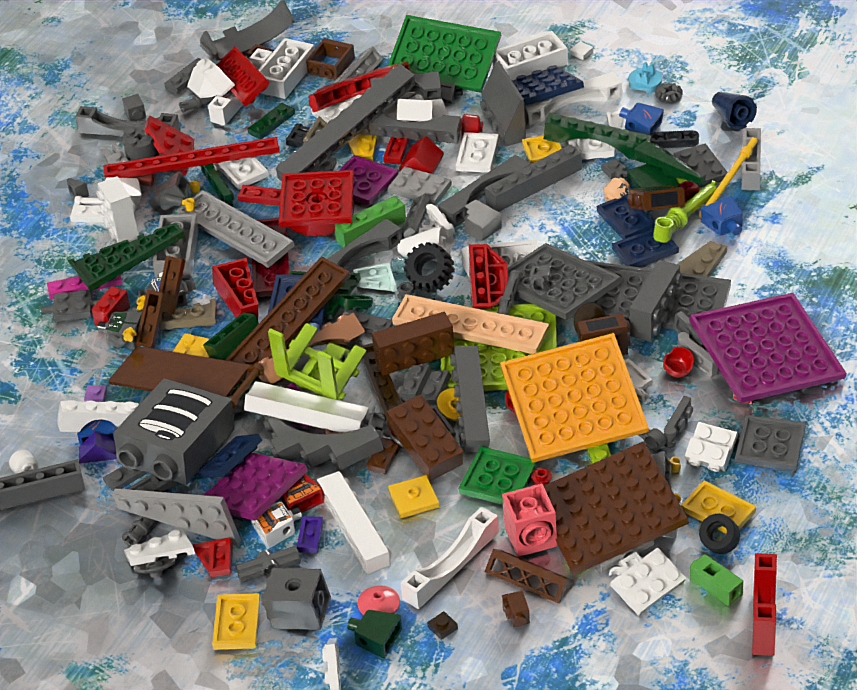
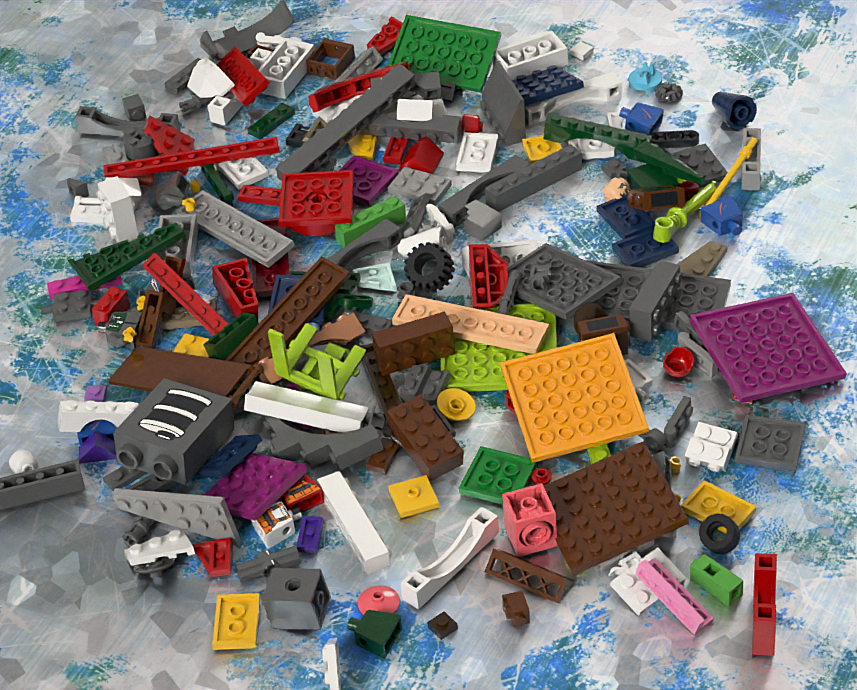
(184, 294): none -> red plate
(271, 42): none -> white plate
(387, 37): none -> red wing
(470, 398): dark grey brick -> none
(671, 598): none -> bright pink fence

